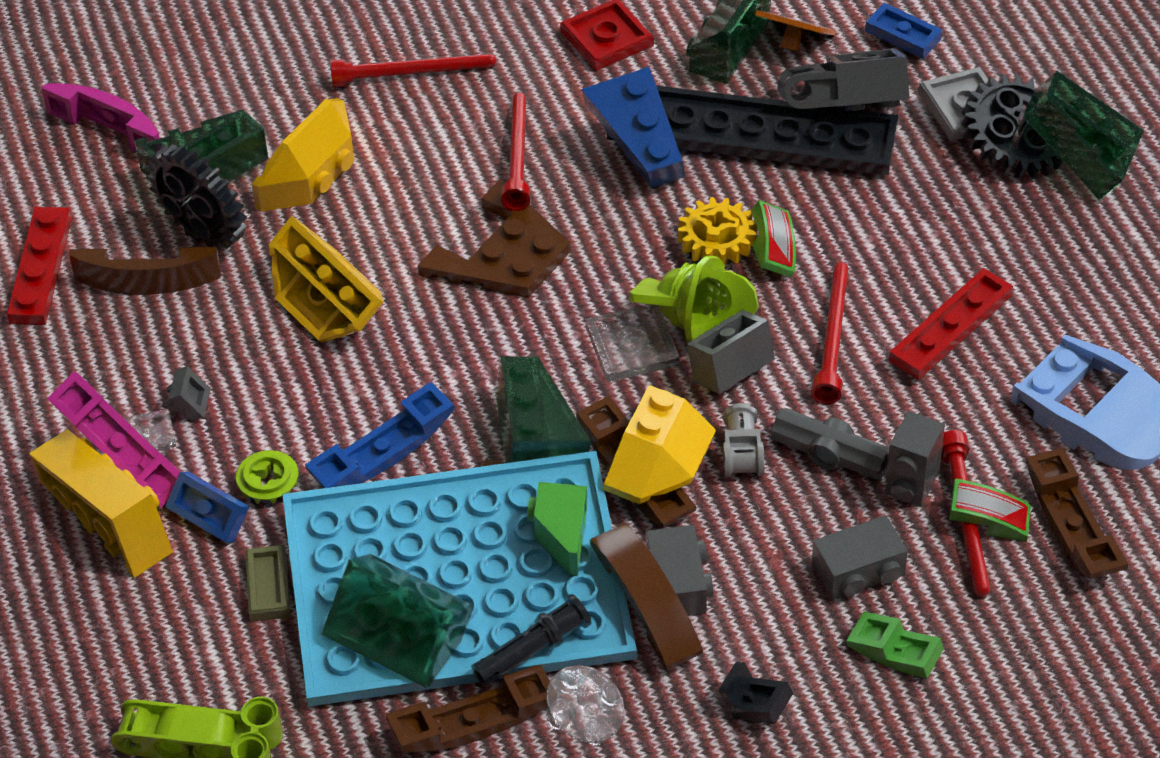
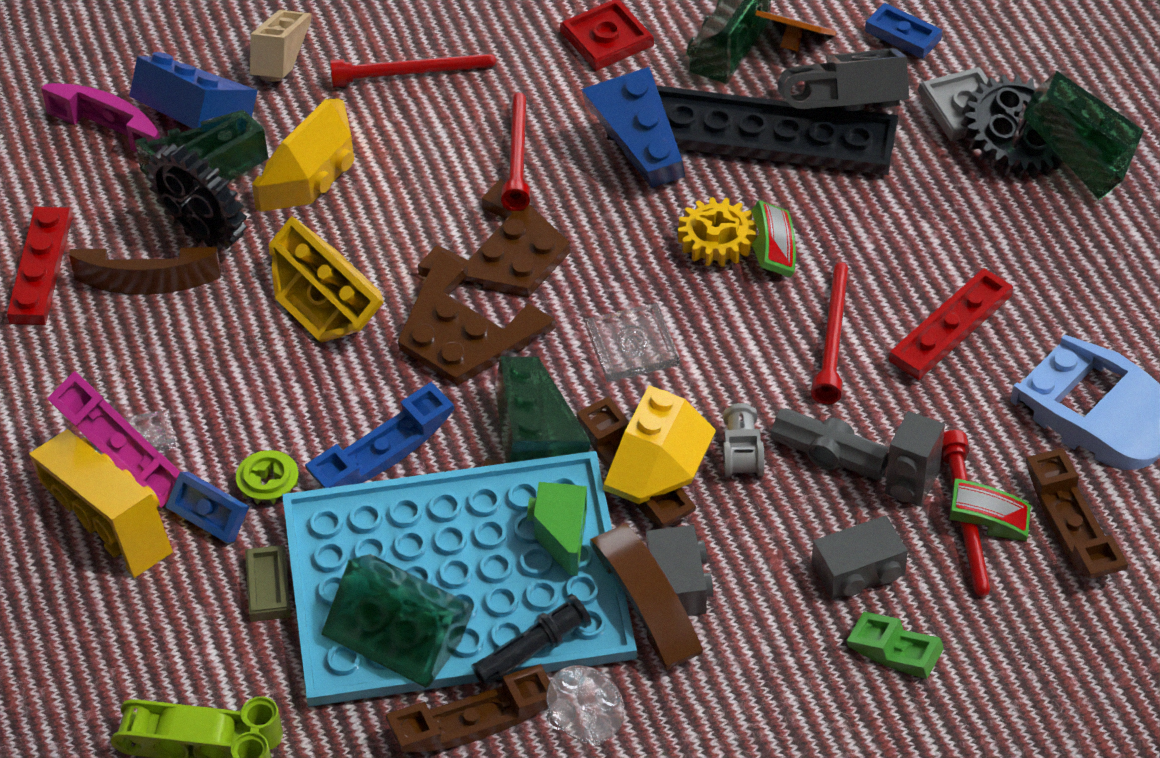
(186, 91): none -> blue wedge
(187, 394): dark grey tile -> none
(277, 44): none -> tan slope
(456, 338): none -> reddish brown wing
(696, 295): lime helmet -> none
(730, 351): dark grey brick -> none
(754, 697): black bracket -> none

